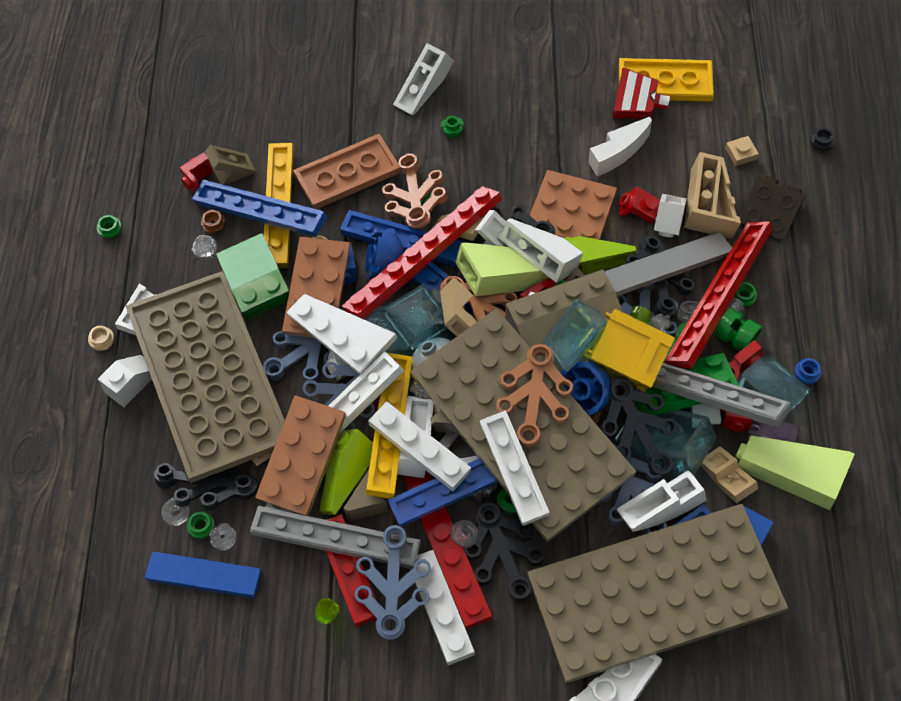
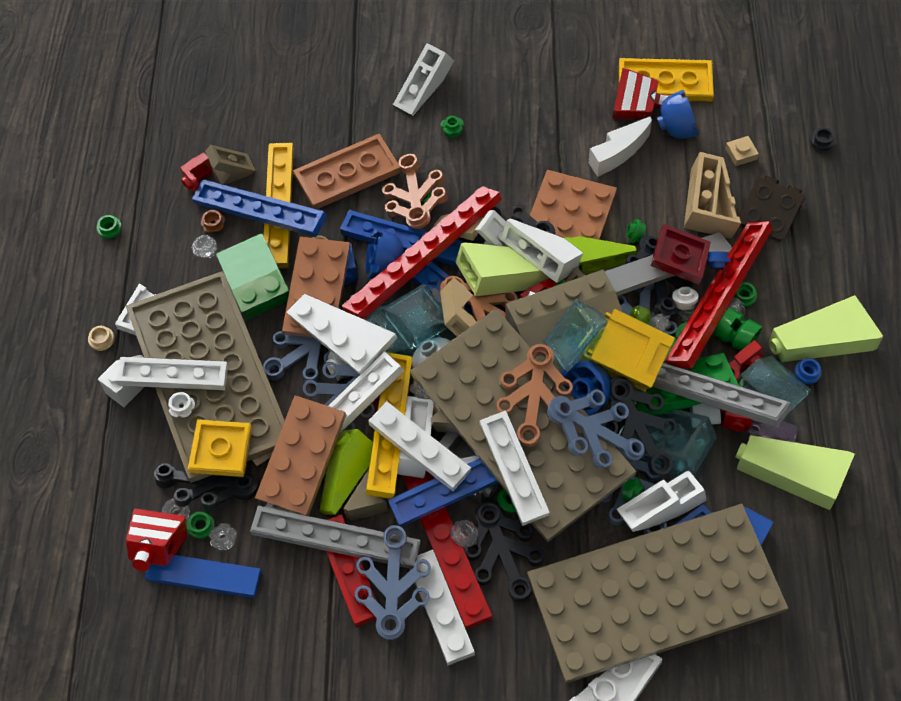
(154, 538): none -> red torso
(172, 373): none -> white plate
(178, 399): none -> white plate
(220, 448): none -> yellow tile
(326, 610): clear neon green hinge -> none
(592, 428): none -> sand blue plant
(632, 489): none -> green plate
(635, 231): none -> green plate
(640, 204): red bracket -> none
(669, 215): white slope -> none
(677, 116): none -> blue cylinder
(680, 254): none -> dark red plate
(685, 298): none -> white plate
(718, 259): none -> blue plate
(727, 475): tan slope -> none
(827, 332): none -> yellowish green slope

